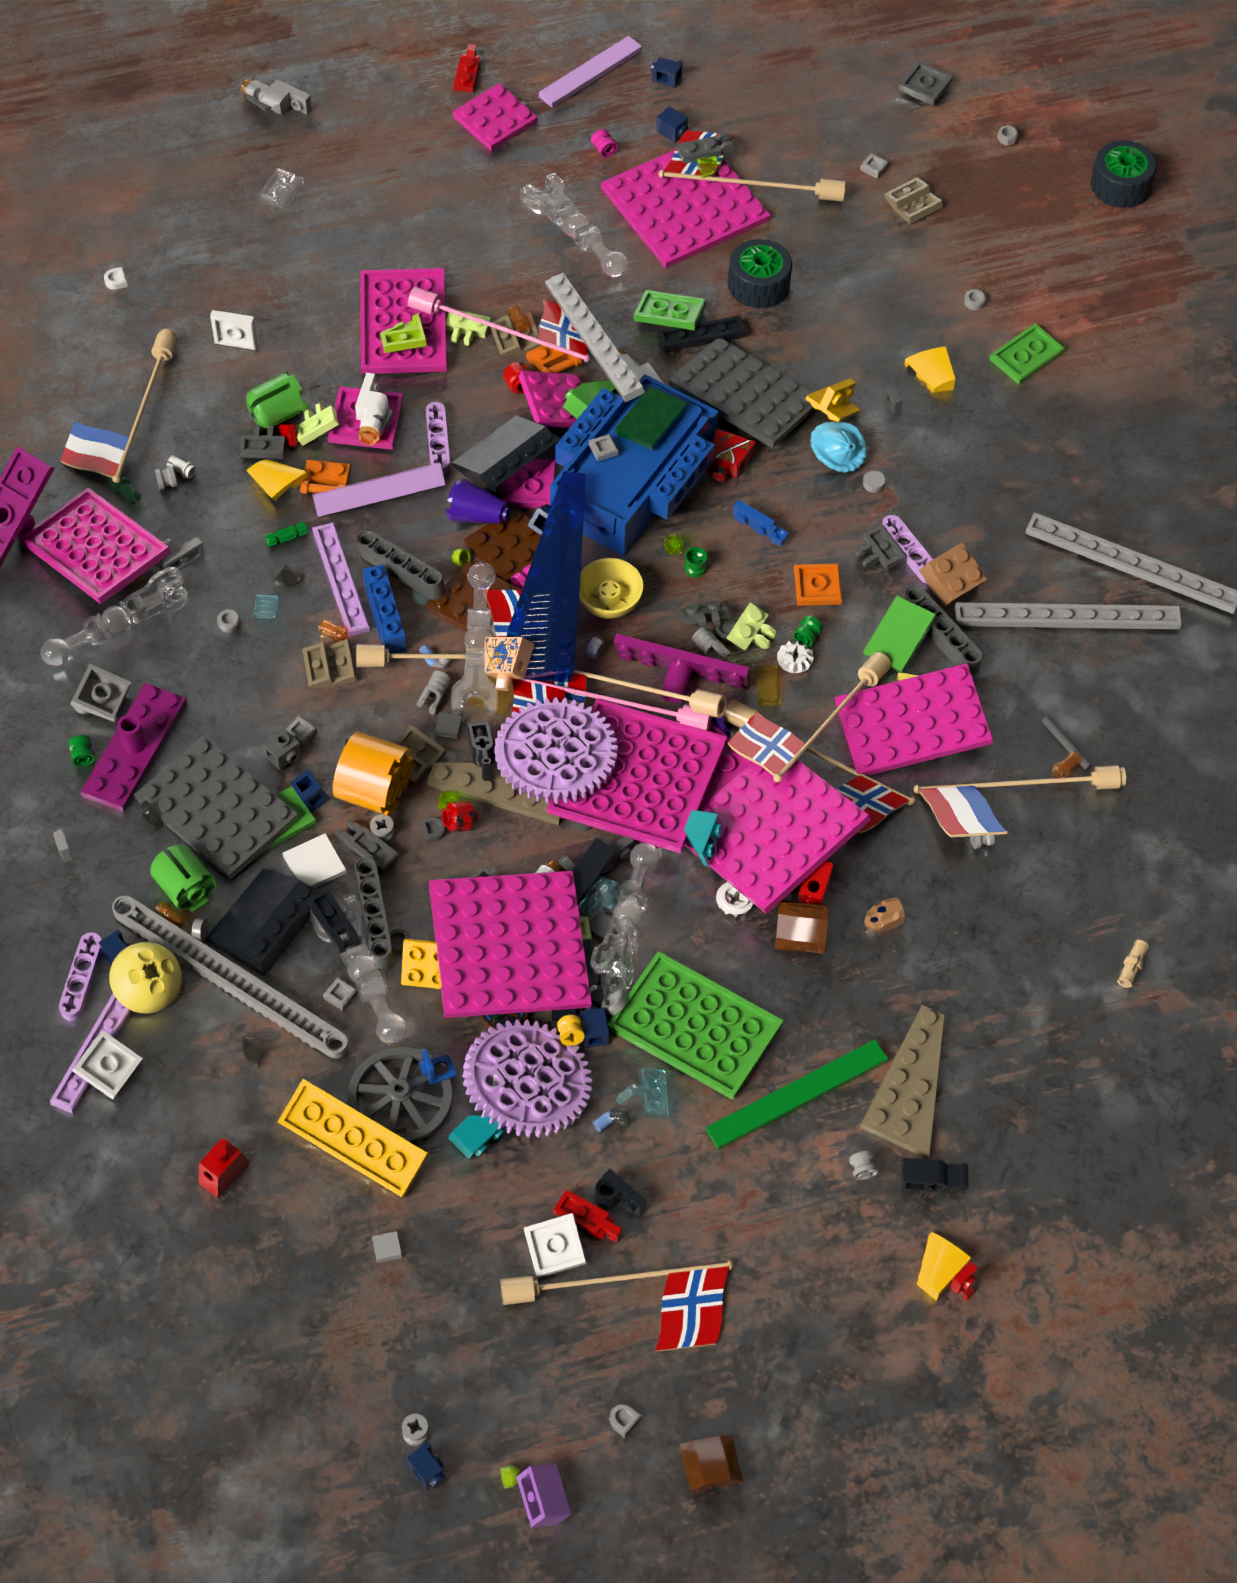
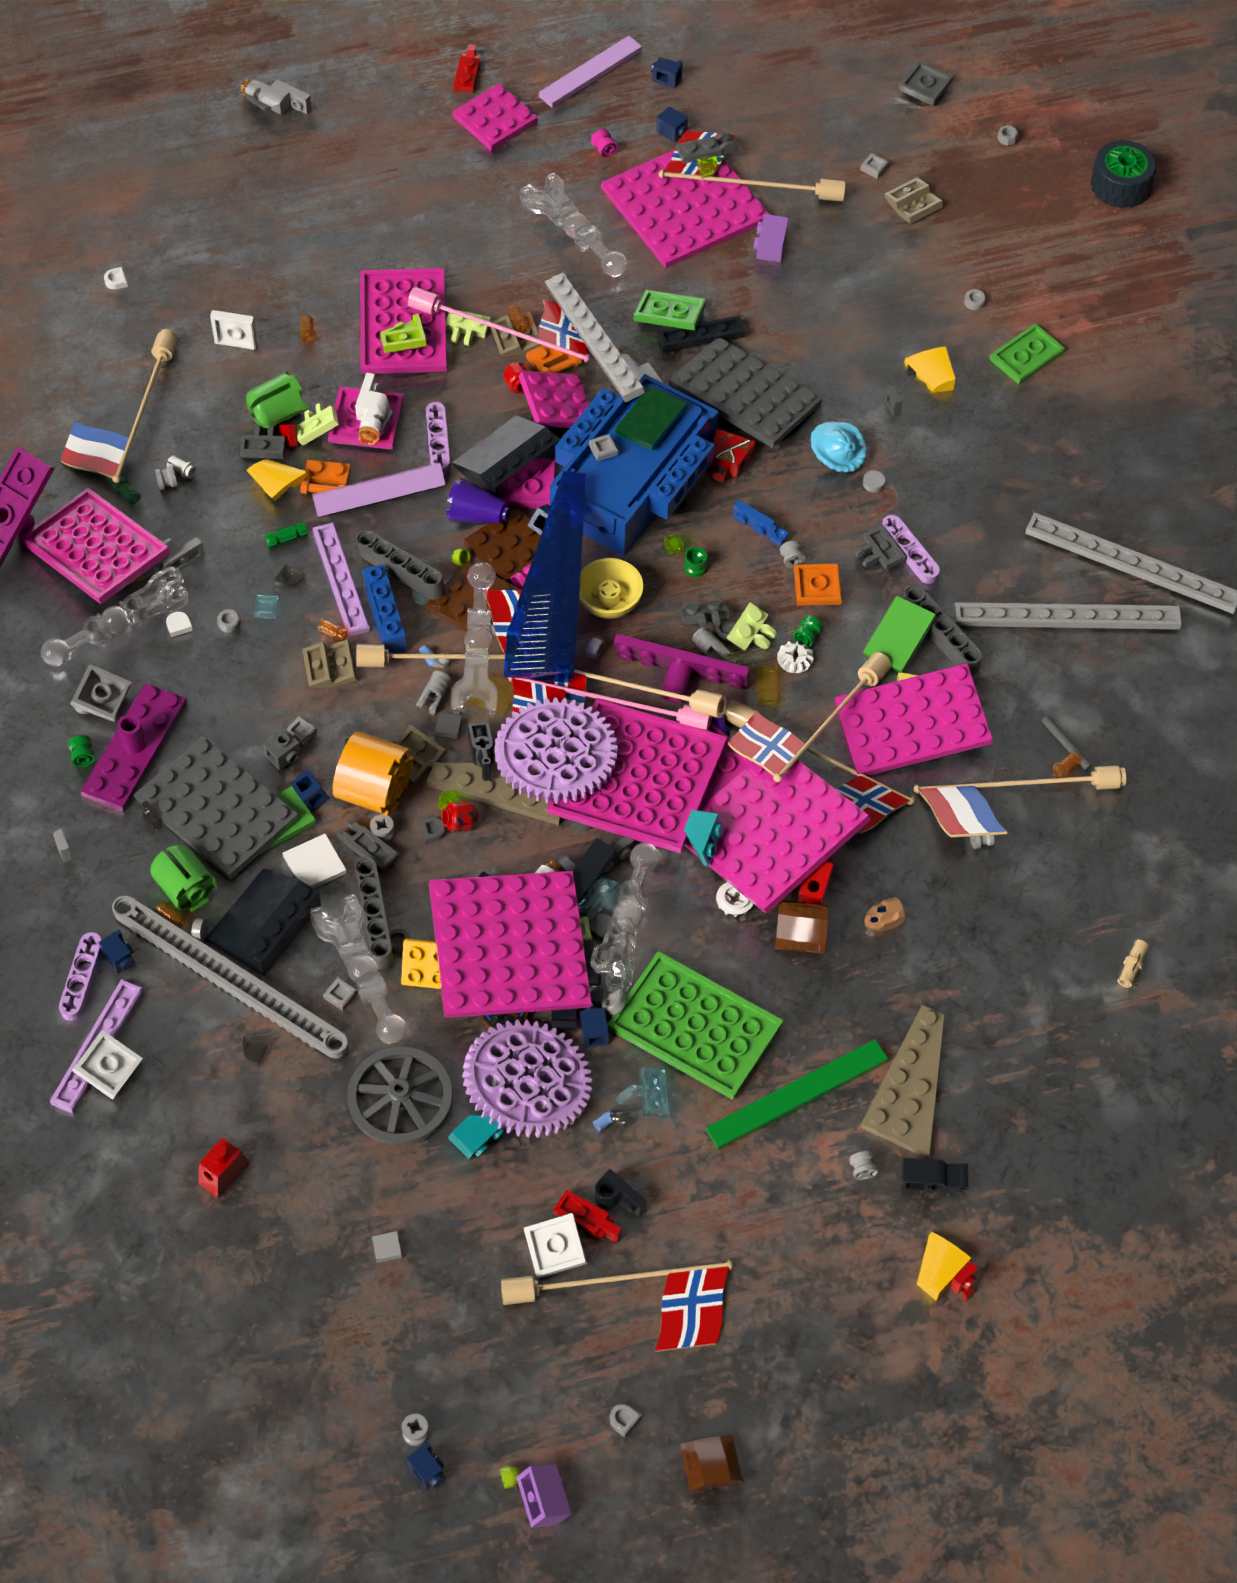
(140, 988): light yellow piece -> none
(178, 624): none -> white tile
(280, 189): clear plate -> none
(306, 333): none -> clear orange pin
(333, 920): black plate -> none
(353, 1138): yellow plate -> none
(427, 1067): blue bracket -> none
(507, 659): light nougat torso -> none
(570, 1030): yellow wheel -> none
(582, 396): bright green slope -> none
(759, 273): black wheel -> none
(771, 238): none -> medium lavender brick
(792, 554): none -> light grey wheel
(835, 400): yellow bracket -> none
(952, 575): medium nougat brick -> none

